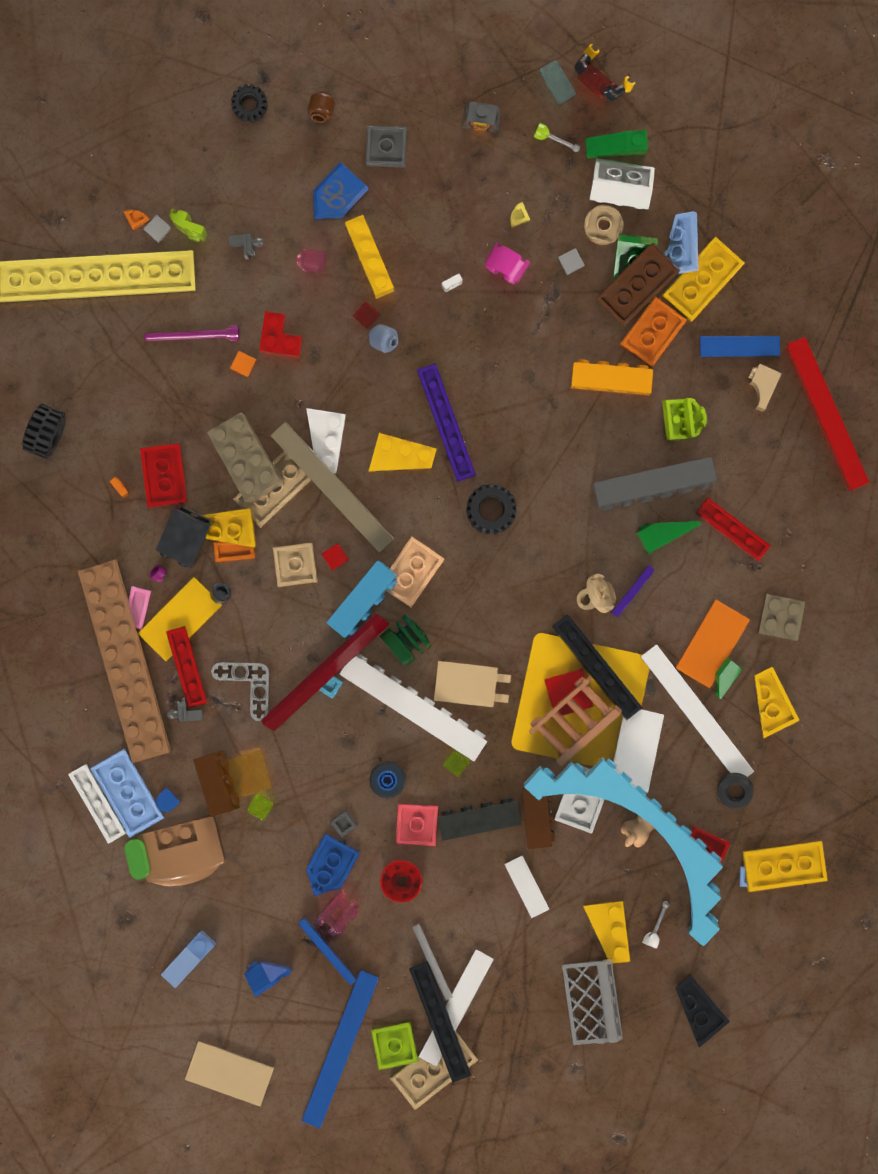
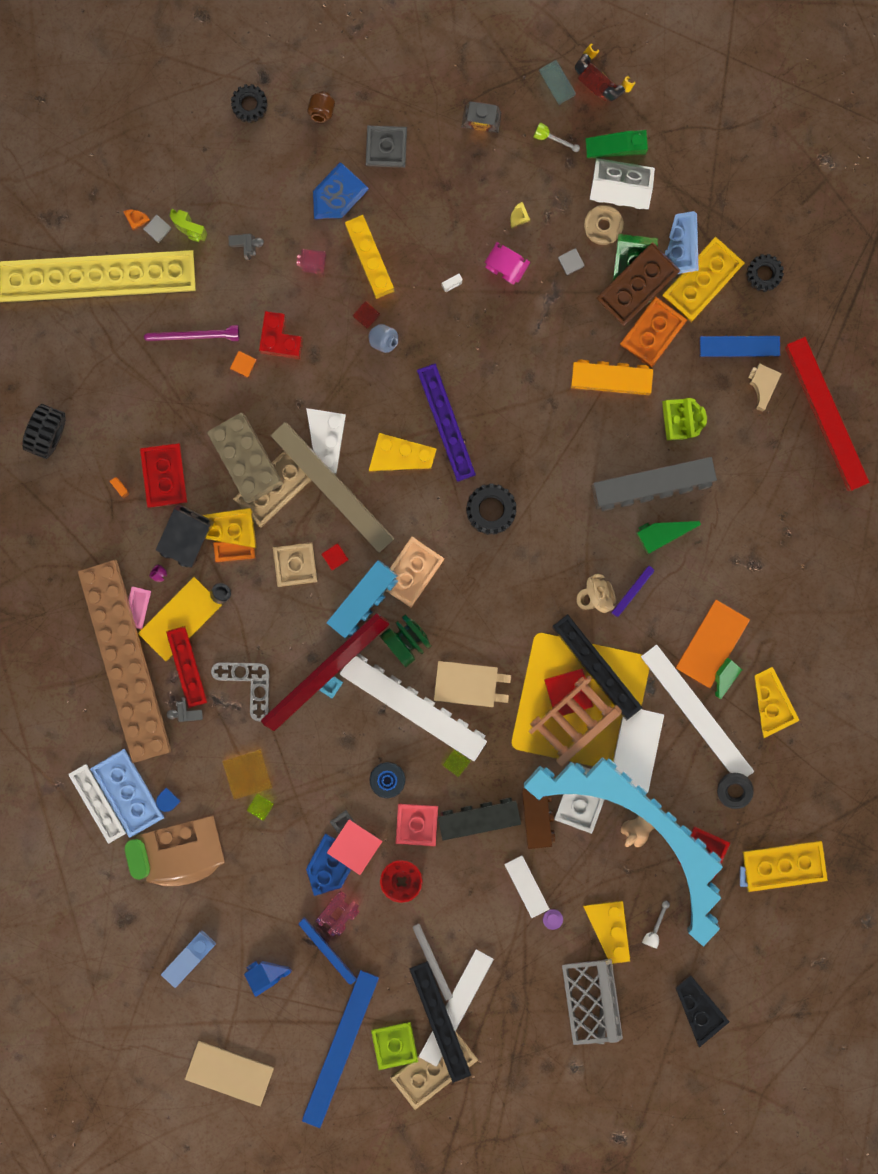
(216, 783): reddish brown brick -> none
(354, 847): none -> coral tile
(552, 919): none -> medium lavender plate
(733, 529): red tile -> none
(765, 260): none -> black tyre
(781, 617): dark tan plate -> none

